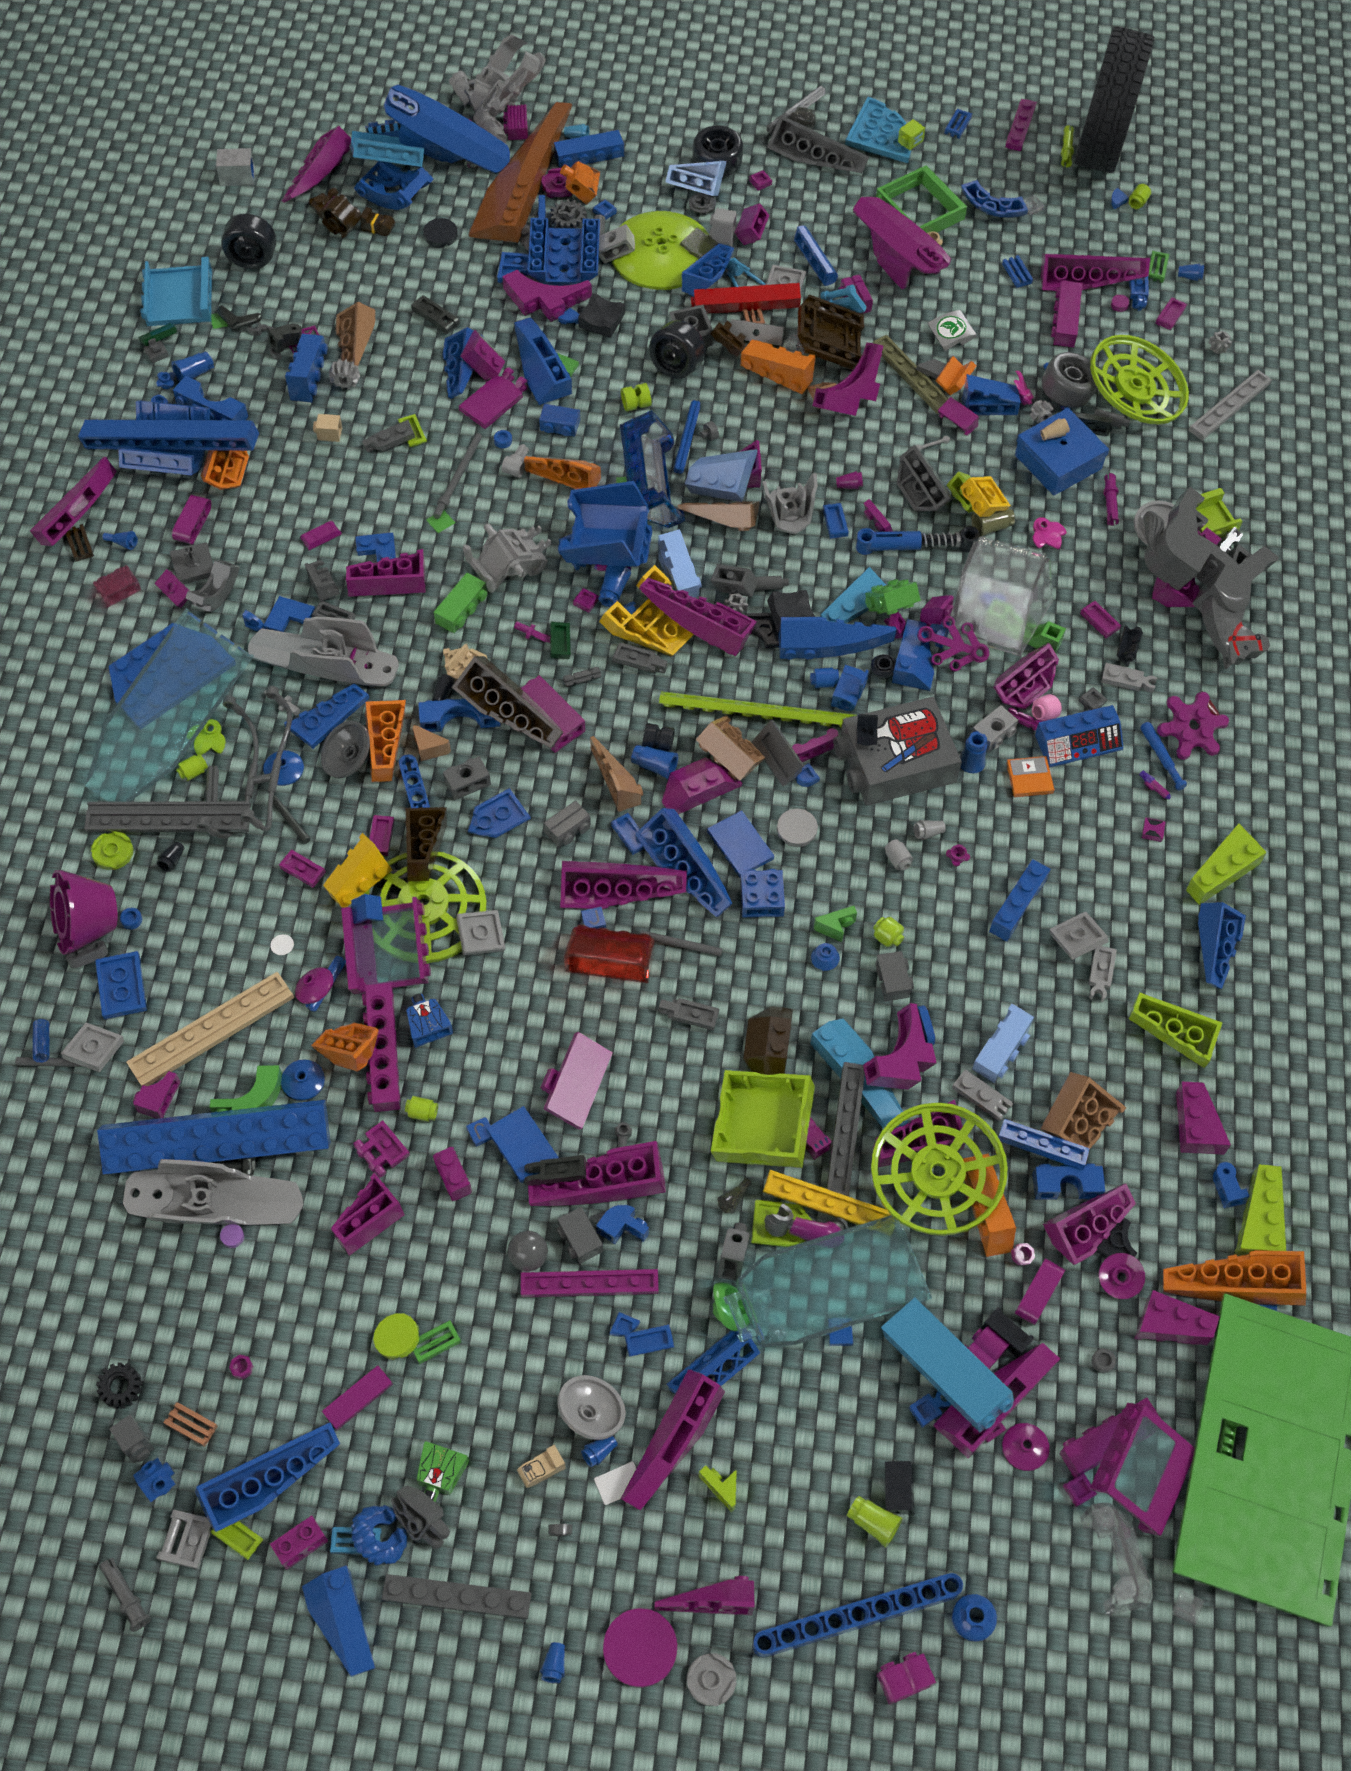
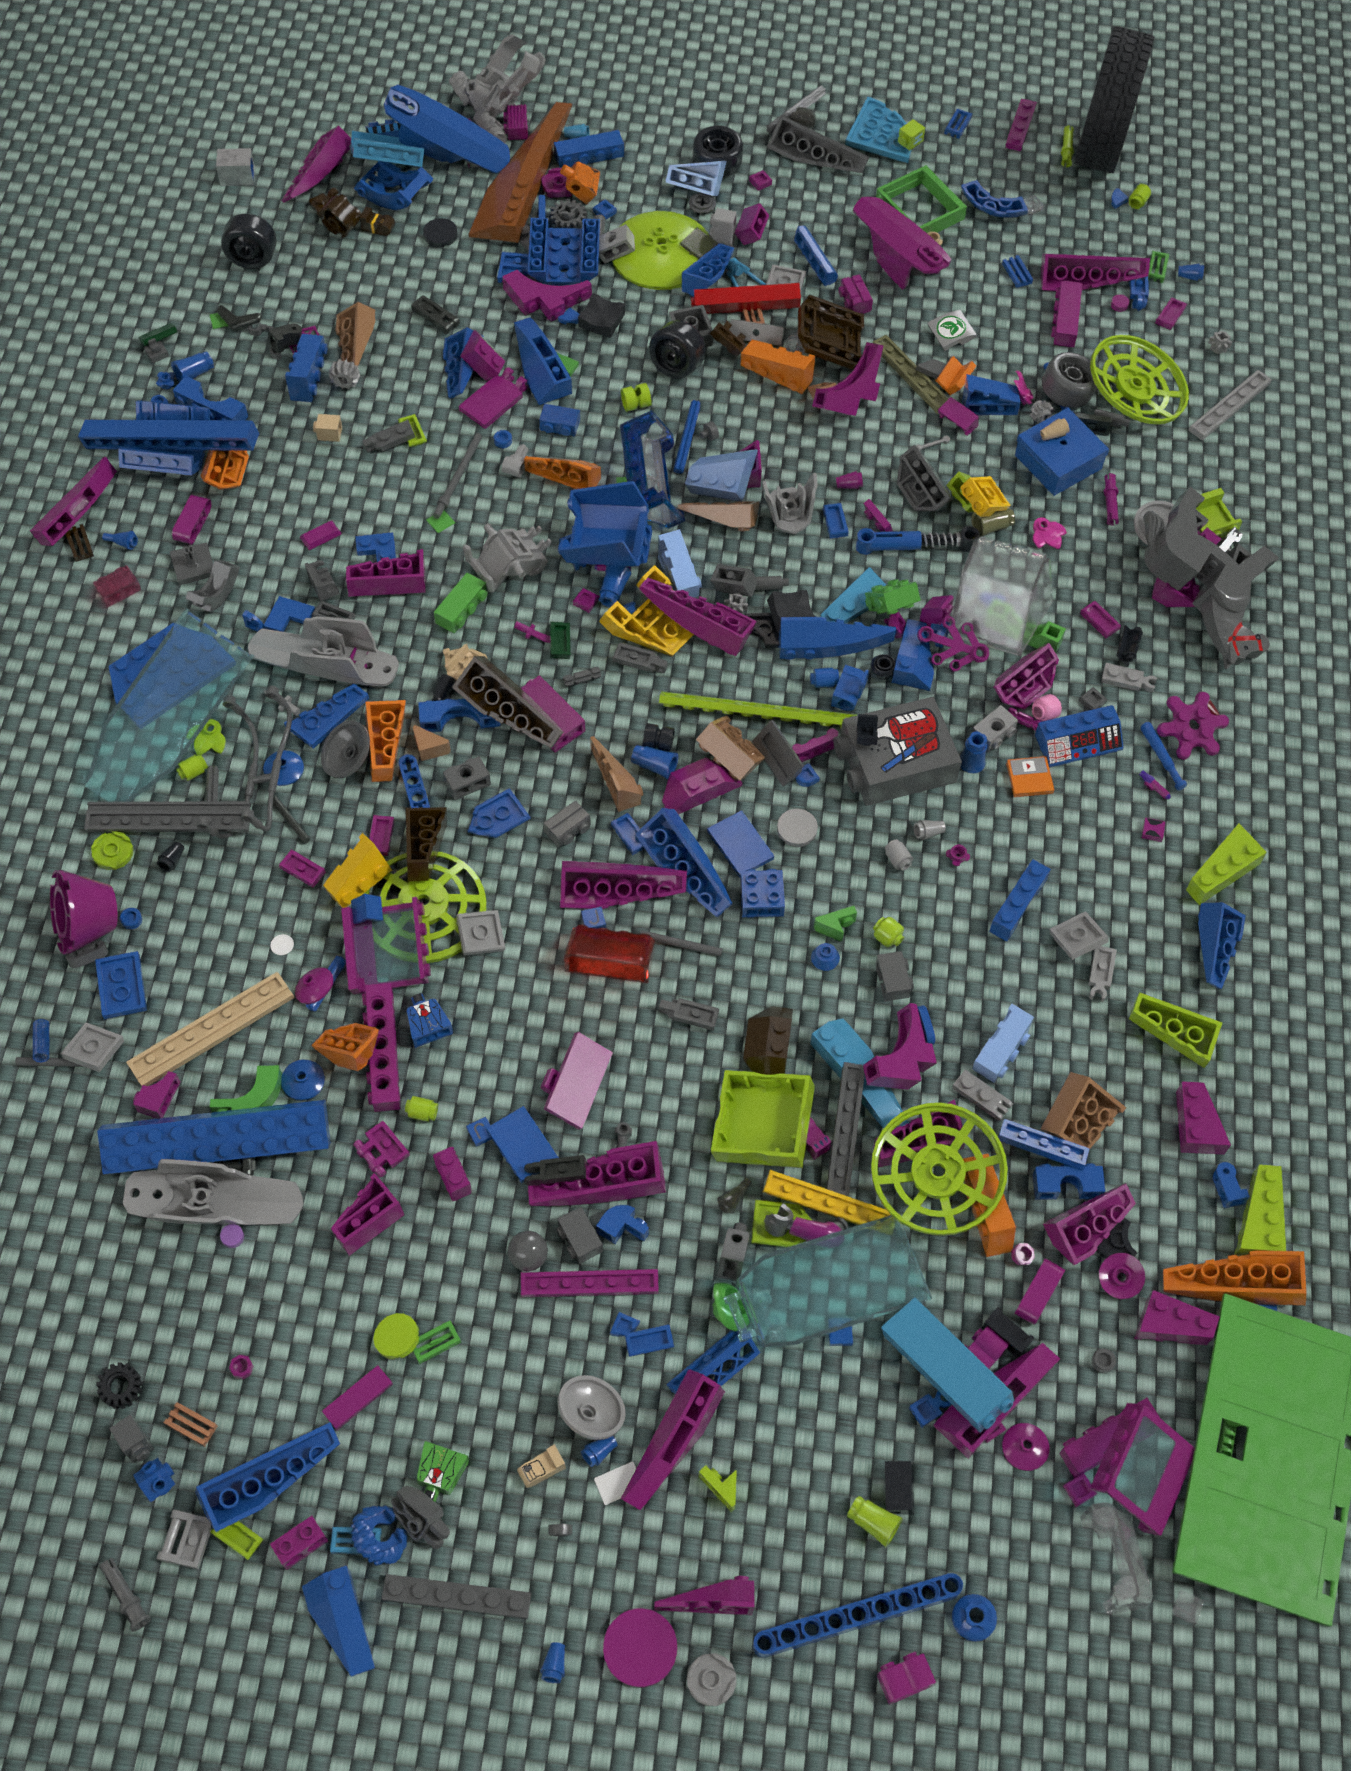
(172, 588): magenta plate -> none
(177, 294): dark azure panel -> none
(851, 302): dark azure plate -> none

